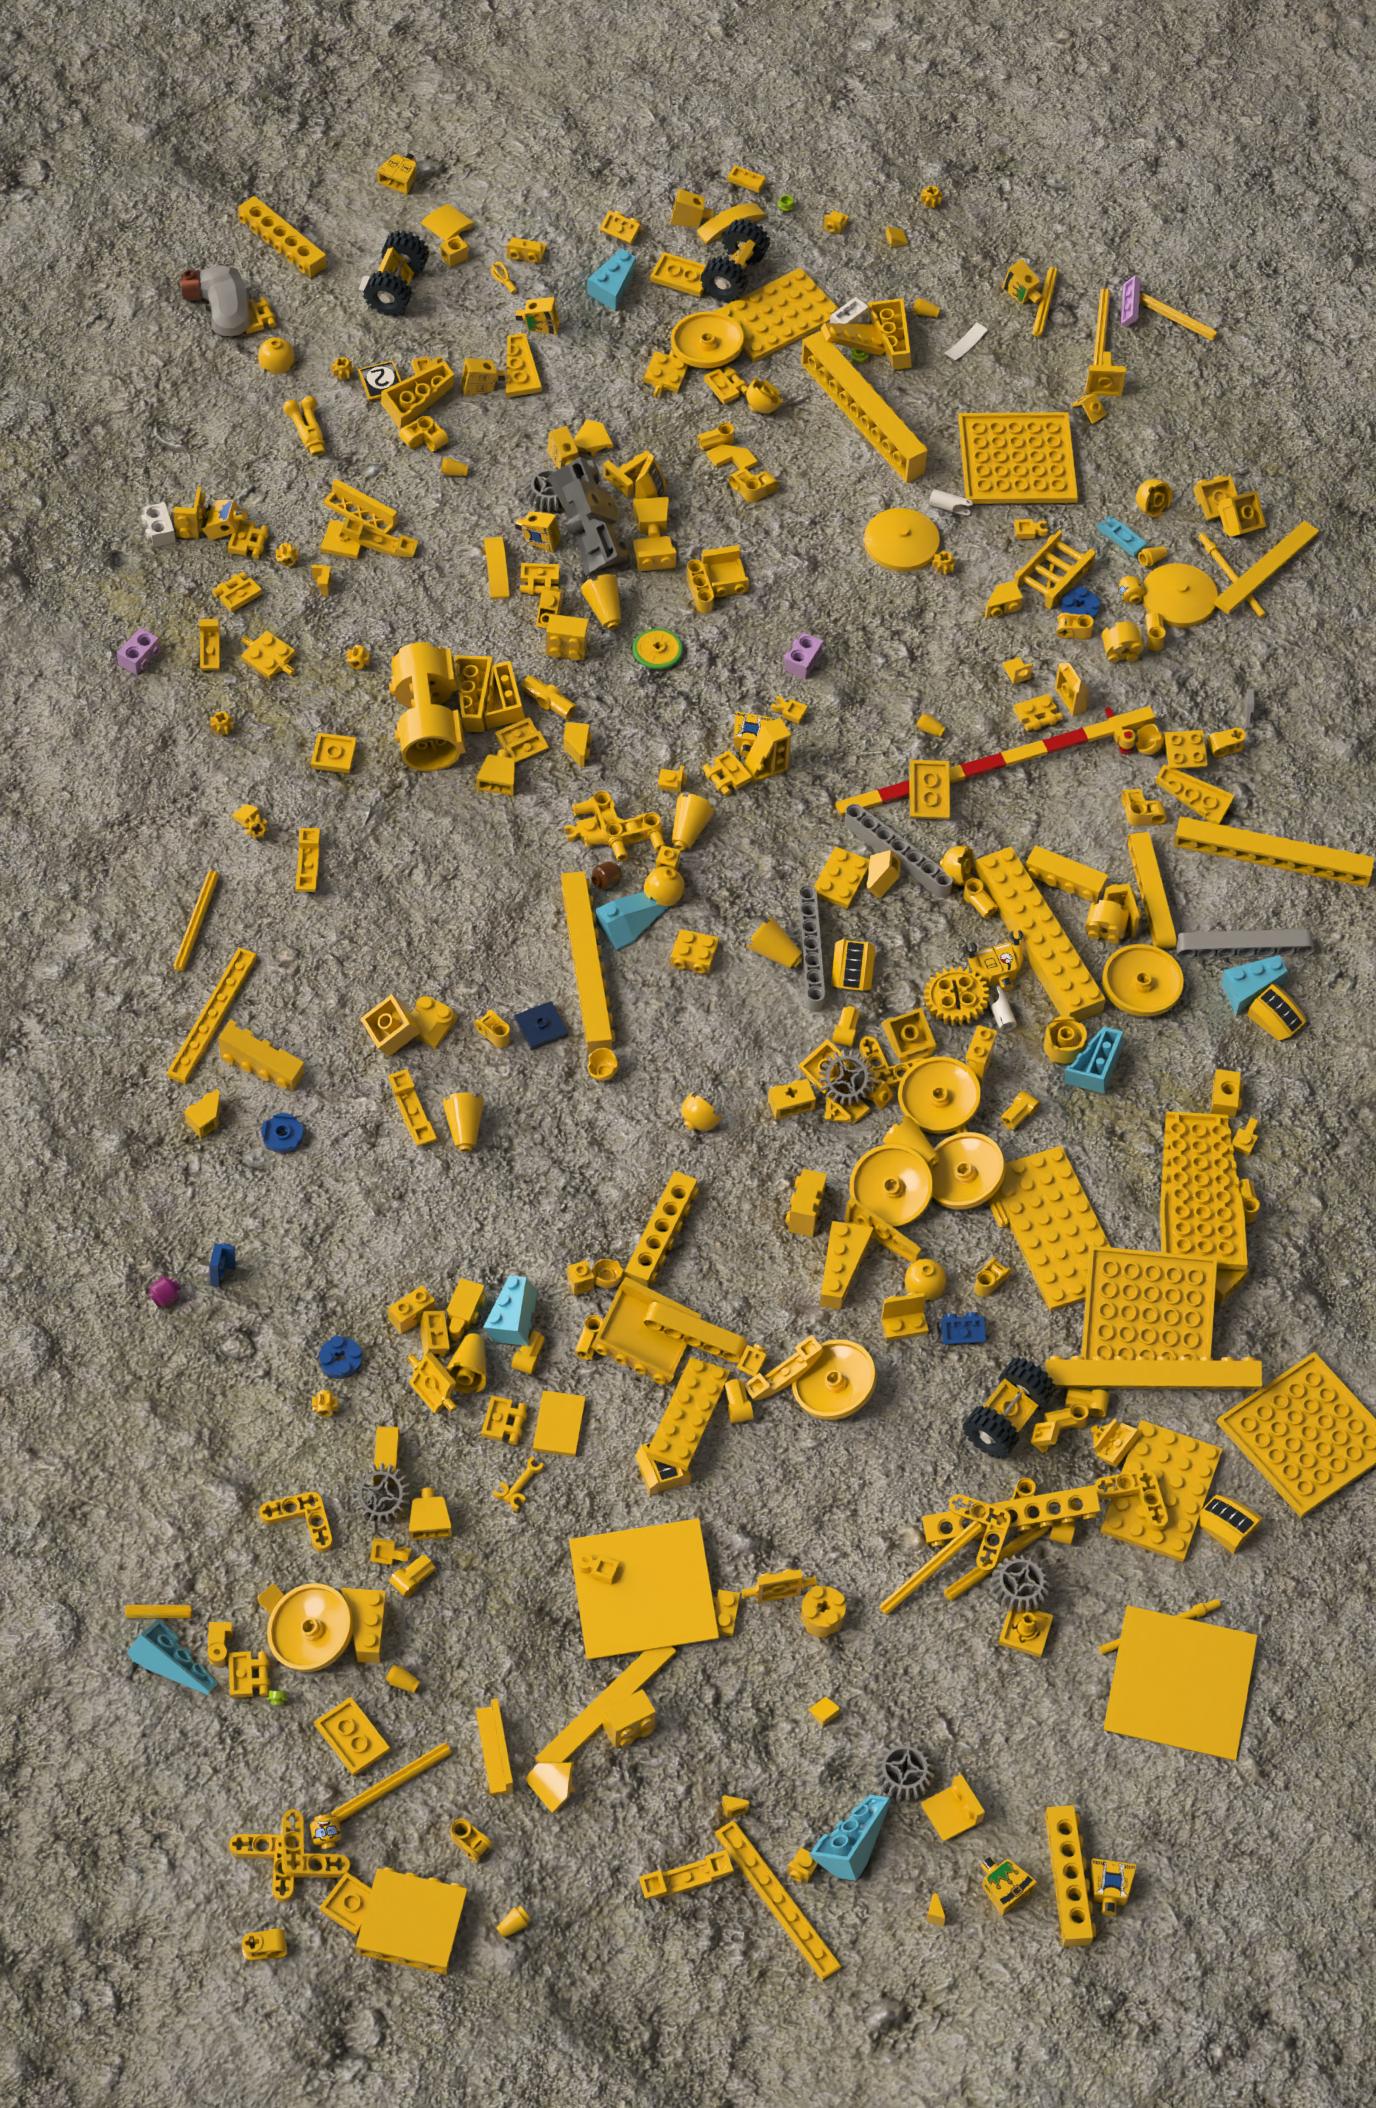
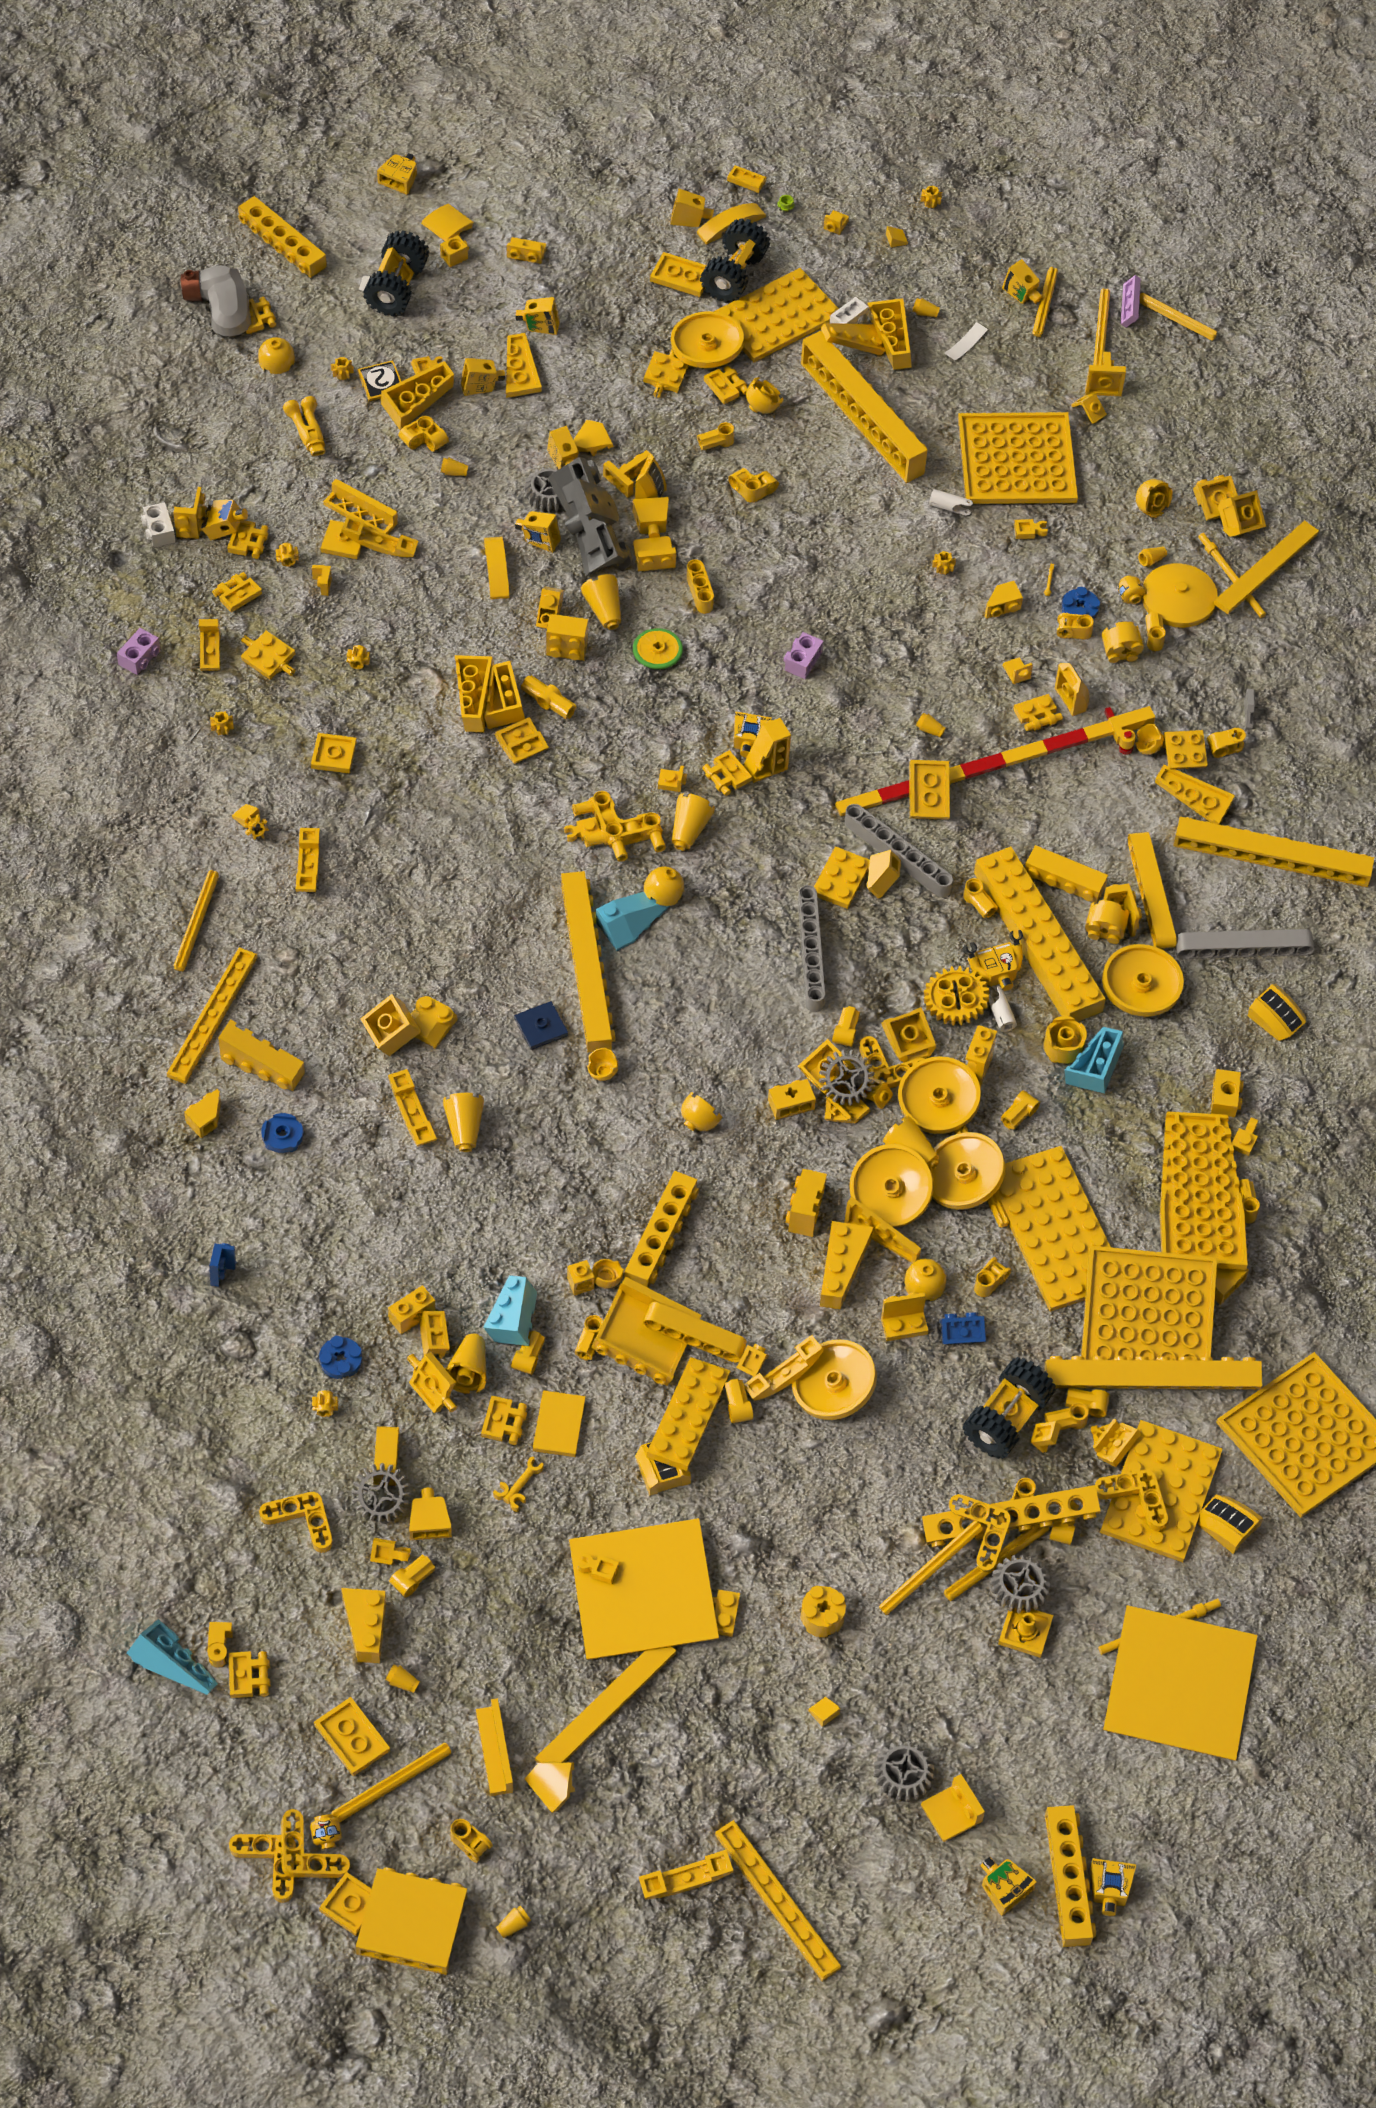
(158, 1611): yellow axle -> none
(164, 1291): magenta head -> none
(267, 1945): yellow piece -> none
(270, 1597): yellow slope -> none
(277, 1697): lime plate -> none
(310, 1627): yellow dish -> none
(428, 732): yellow cylinder -> none
(464, 1307): yellow hinge -> none
(491, 1027): yellow piece -> none
(497, 774): yellow torso -> none
(506, 281): yellow piece -> none
(538, 573): yellow plate -> none
(576, 741): yellow slope -> none
(606, 875): reddish brown head -> none
(612, 279): medium azure wedge -> none
(620, 227): yellow bracket -> none
(629, 1719): yellow brick -> none
(668, 857): yellow brick -> none
(694, 951): yellow plate -> none
(725, 453): yellow tile -> none
(725, 571): yellow panel -> none
(734, 1806): yellow slope -> none
(775, 944): yellow cone -> none
(779, 1586): yellow plate -> none
(790, 710): yellow plate -> none
(802, 1866): yellow bracket -> none
(851, 1843): medium azure wedge -> none
(853, 965): yellow slope -> none
(858, 356): lime plate -> none
(901, 539): yellow dish -> none
(936, 1912): yellow slope -> none
(958, 864): yellow cylinder -> none
(1063, 584): yellow fence -> none
(1122, 536): medium azure hinge -> none
(1140, 811): yellow piece -> none
(1250, 980): medium azure wedge -> none

